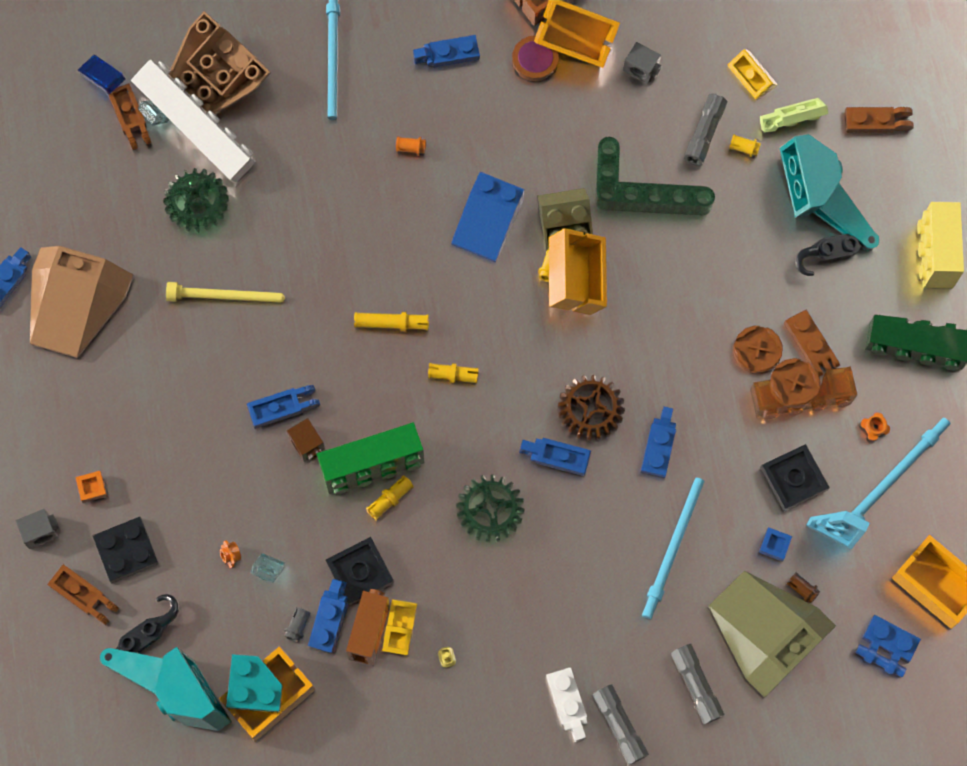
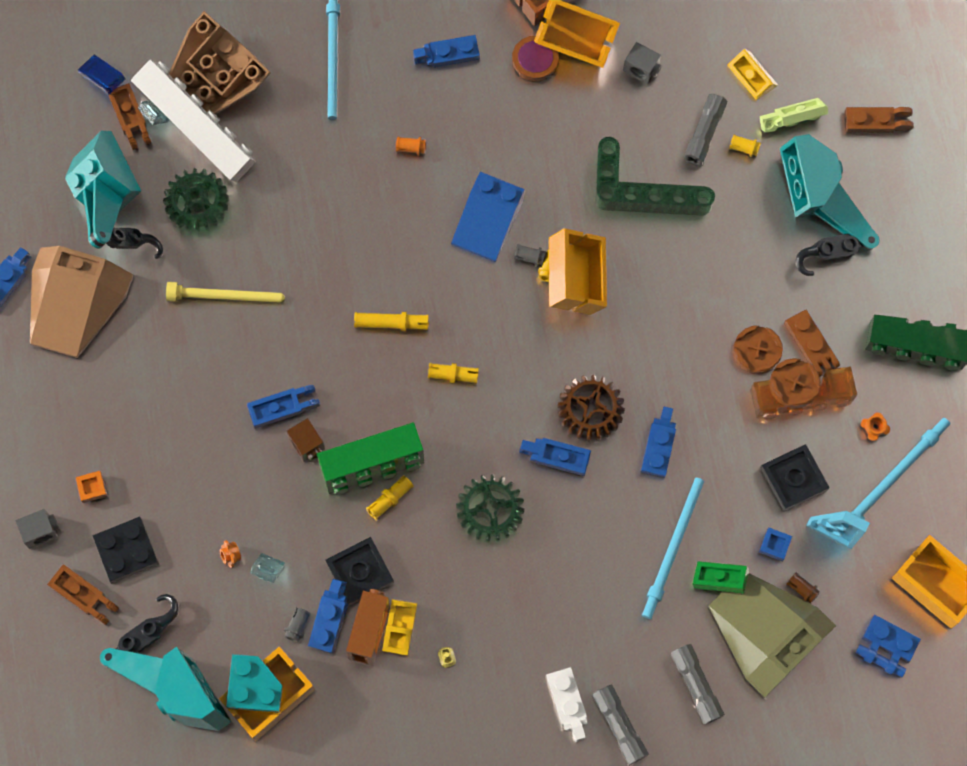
(106, 186): none -> teal slope
(530, 254): none -> dark grey pin
(564, 210): olive slope -> none
(720, 577): none -> green plate
(941, 245): light yellow brick -> none

